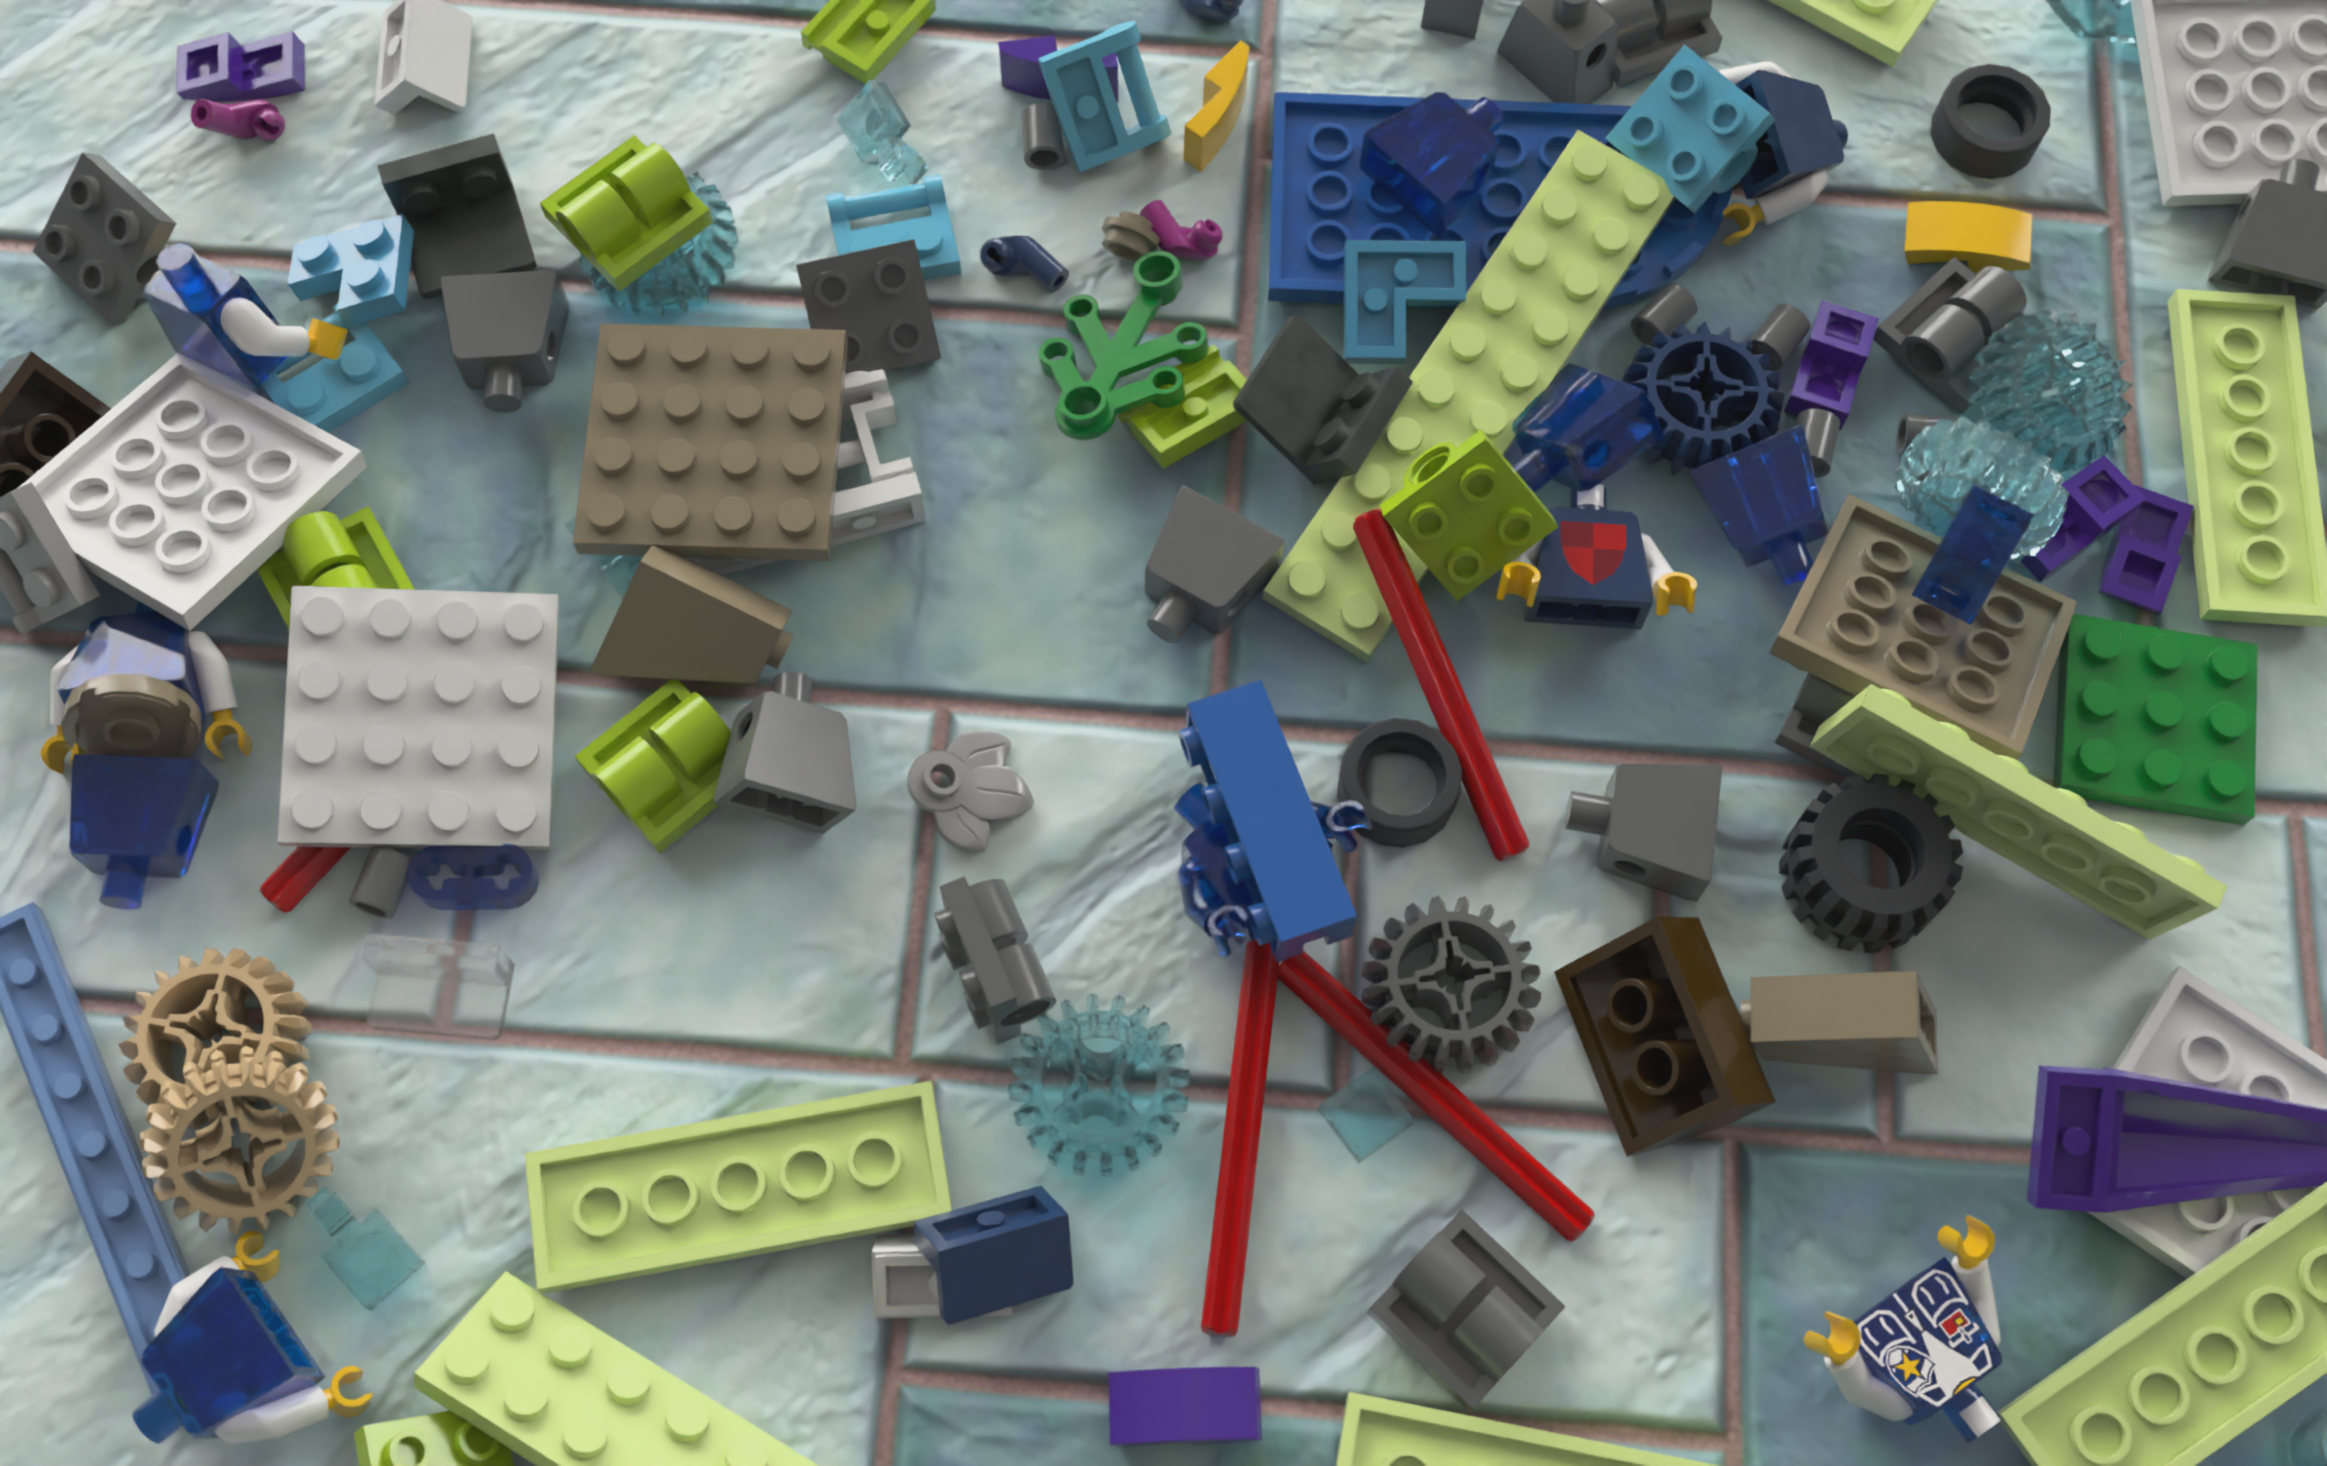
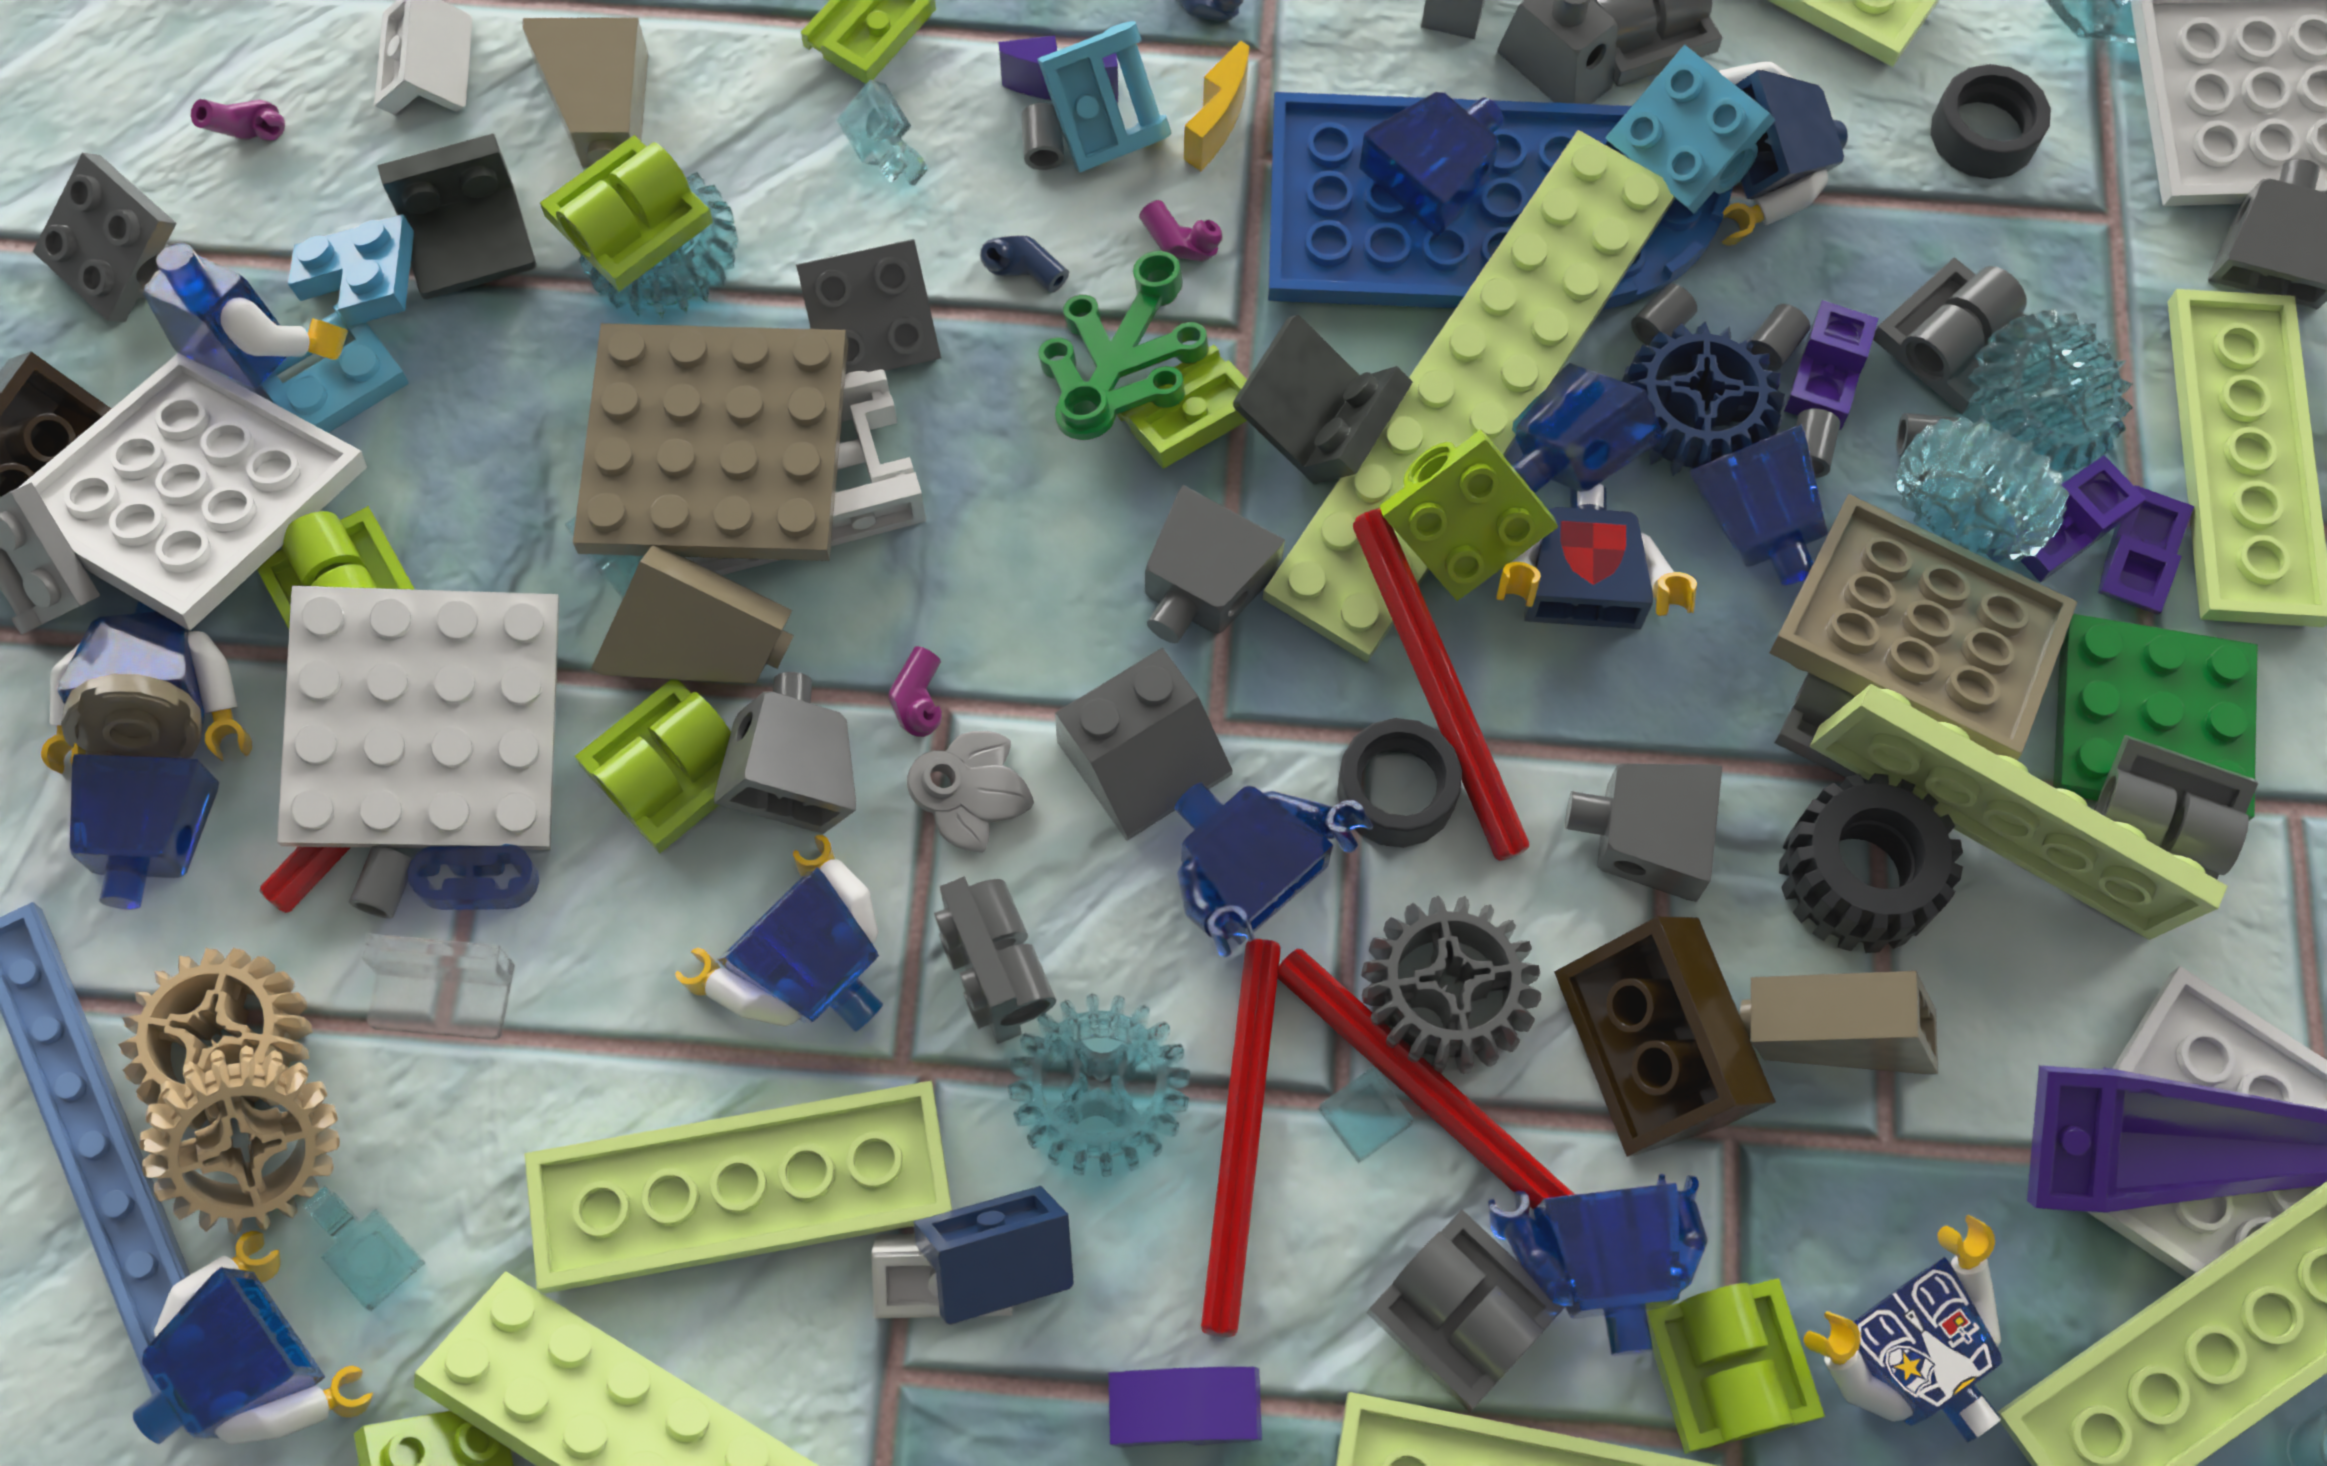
(227, 71): dark purple slope -> none
(505, 331): dark grey torso -> none
(593, 78): none -> dark tan slope
(800, 952): none -> clear blue torso
(910, 694): none -> magenta arm
(931, 233): medium azure plate -> none
(1129, 236): dark tan plate -> none
(1142, 742): none -> dark grey slope
(1267, 820): blue brick -> none
(1386, 278): dark azure plate -> none
(1610, 1252): none -> clear blue torso
(1732, 1365): none -> lime plate
(1968, 232): yellow slope -> none
(1971, 554): clear blue torso -> none
(2179, 803): none -> dark grey plate

